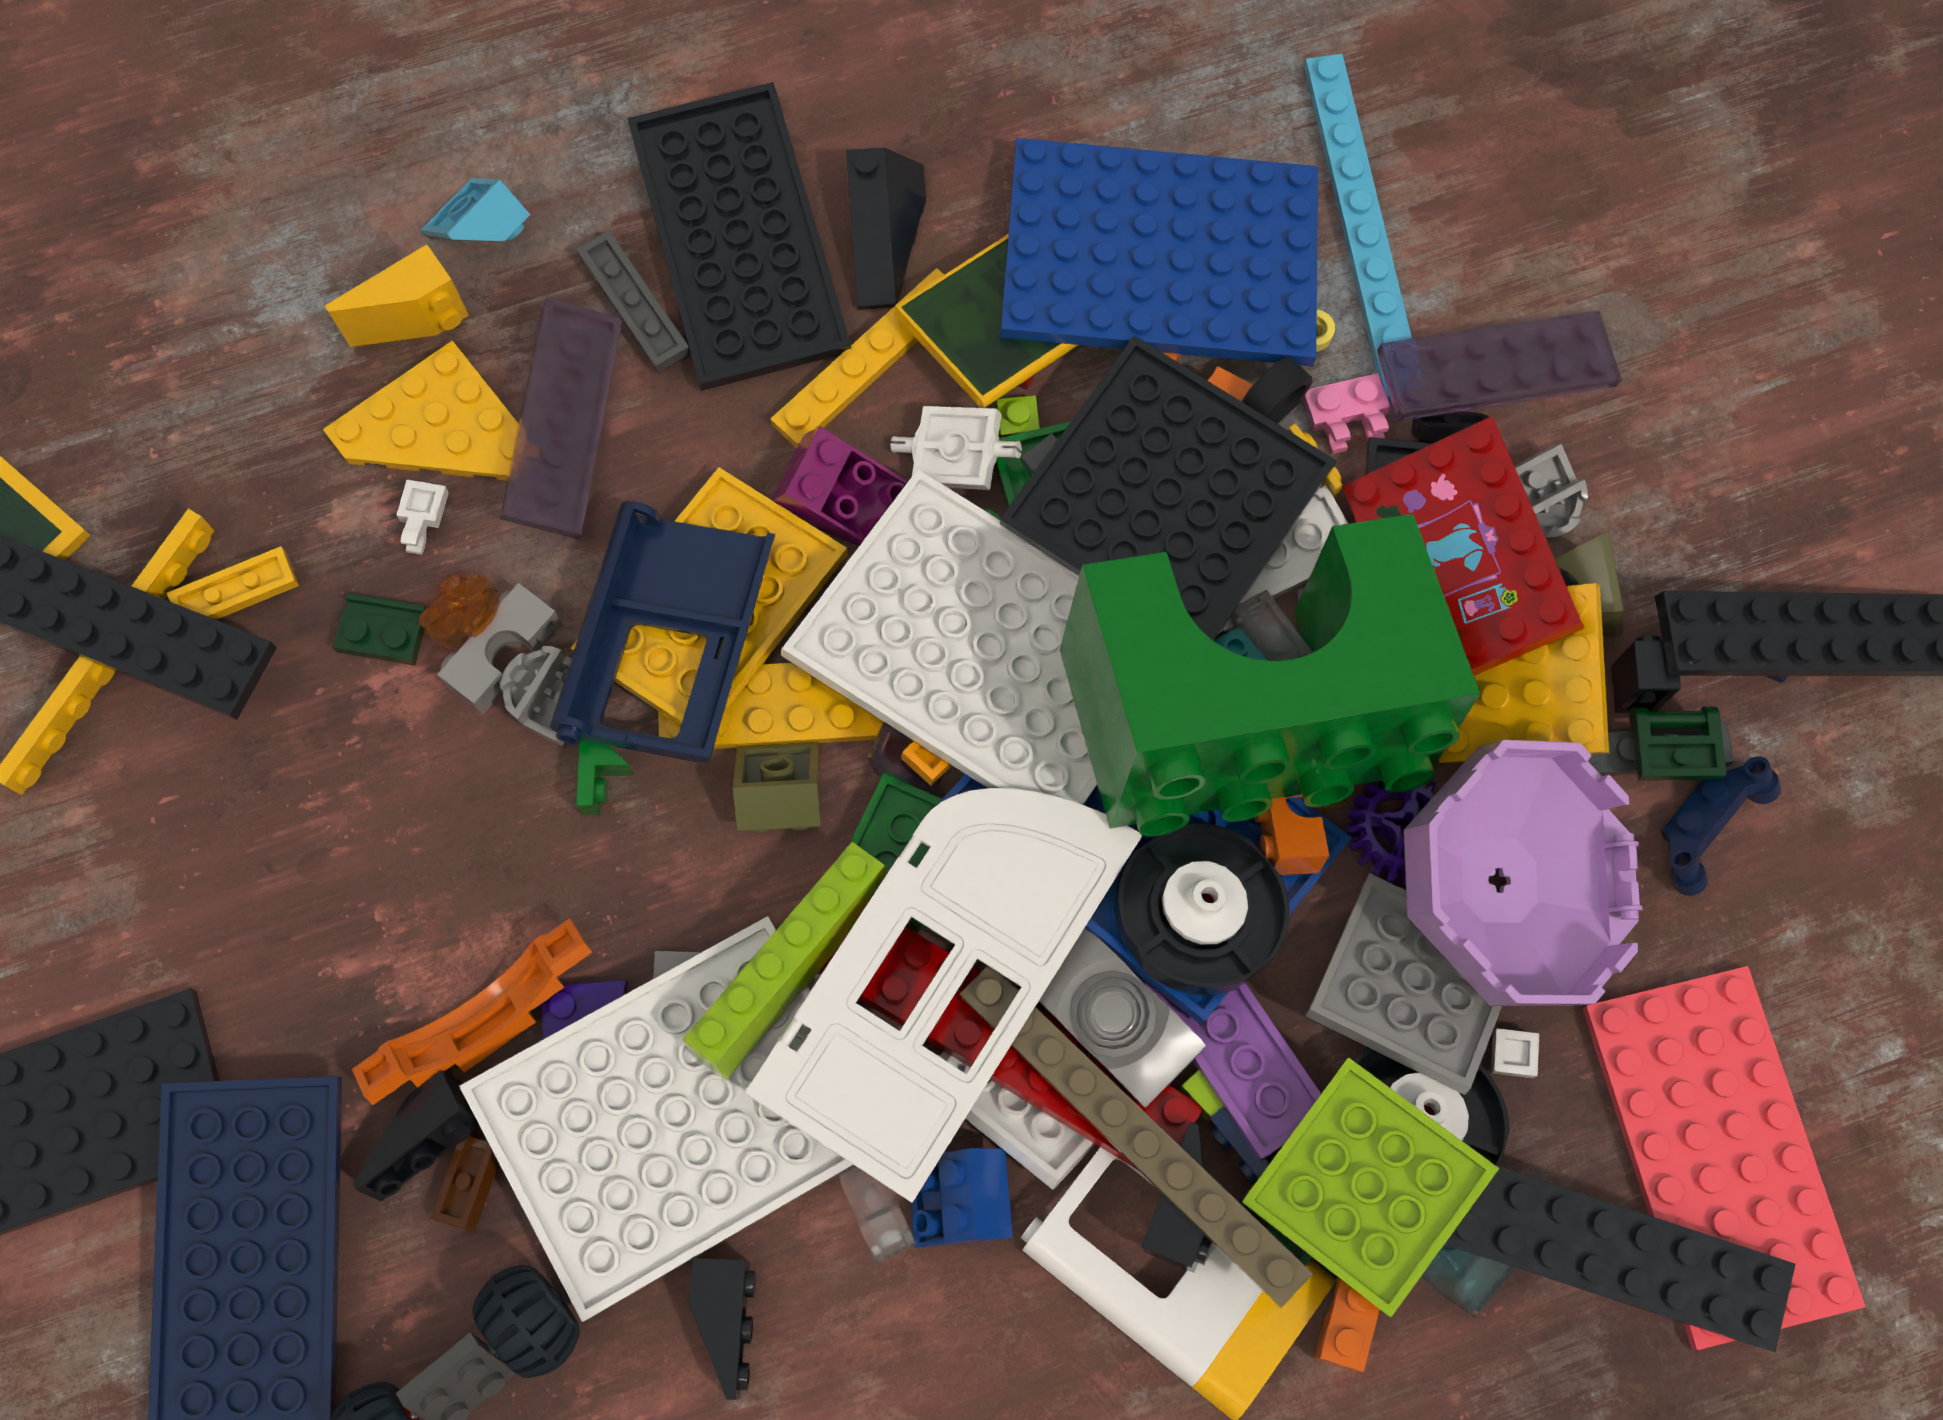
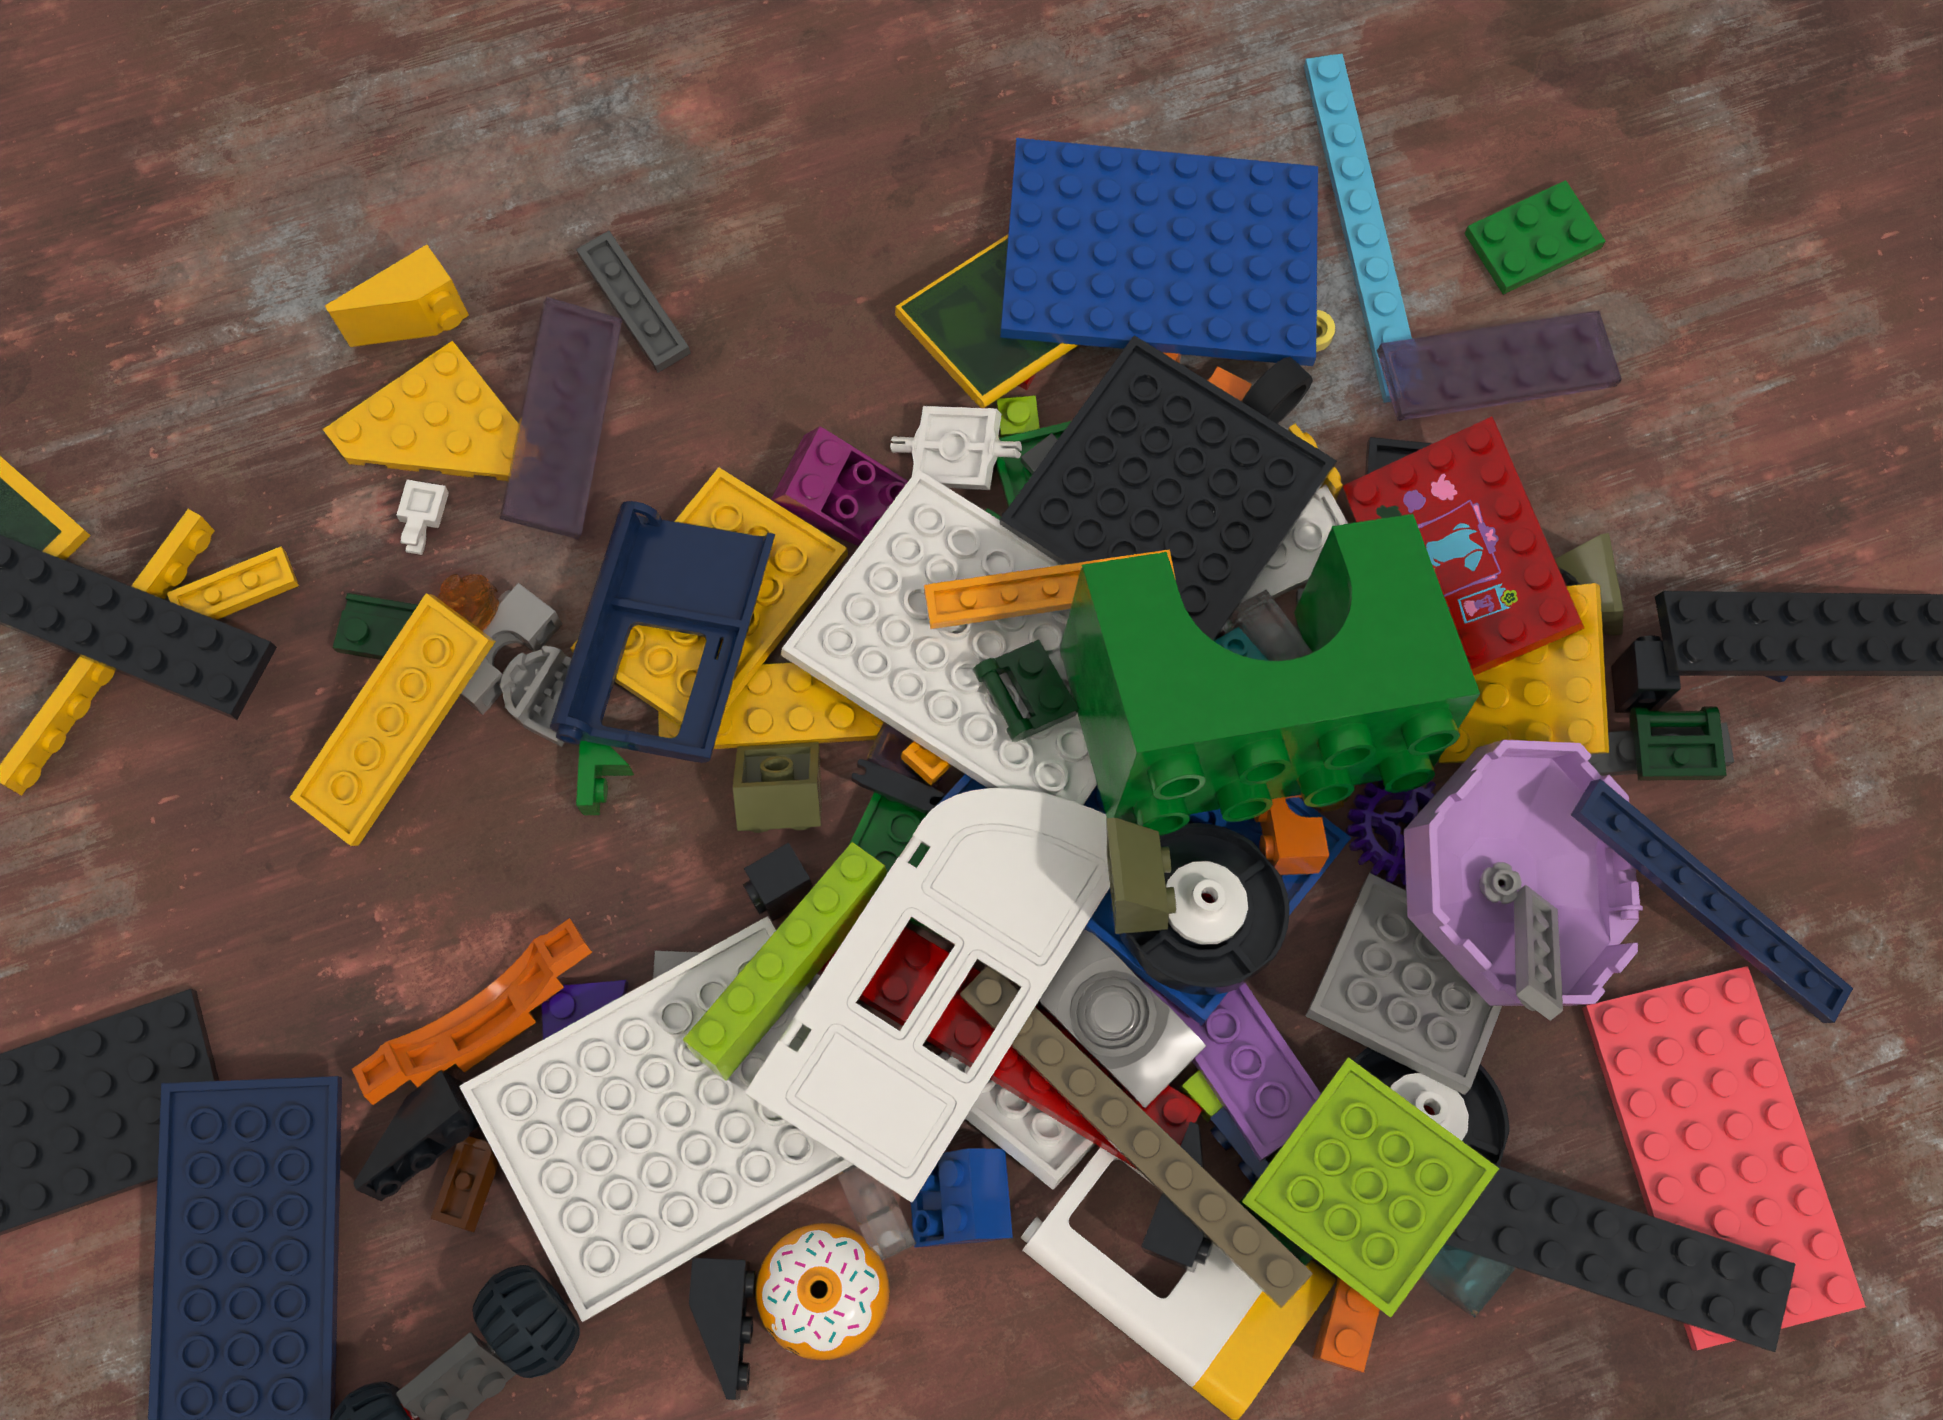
(392, 719): none -> yellow plate
(479, 212): medium azure slope -> none
(738, 236): black plate -> none
(777, 882): none -> black brick
(848, 374): yellow plate -> none
(854, 1299): none -> cylinder
(885, 212): black wedge -> none
(897, 787): none -> black piece
(1006, 594): none -> light orange plate
(1037, 686): none -> dark green plate
(1137, 877): none -> olive slope
(1346, 402): bright pink plate -> none
(1437, 427): black plate -> none
(1490, 887): none -> light grey plate
(1514, 1053): white plate -> none
(1534, 237): none -> green plate
(1537, 954): none -> light grey plate
(1553, 490): light grey slope -> none
(1706, 815): dark blue plate -> none
(1711, 901): none -> dark blue plate

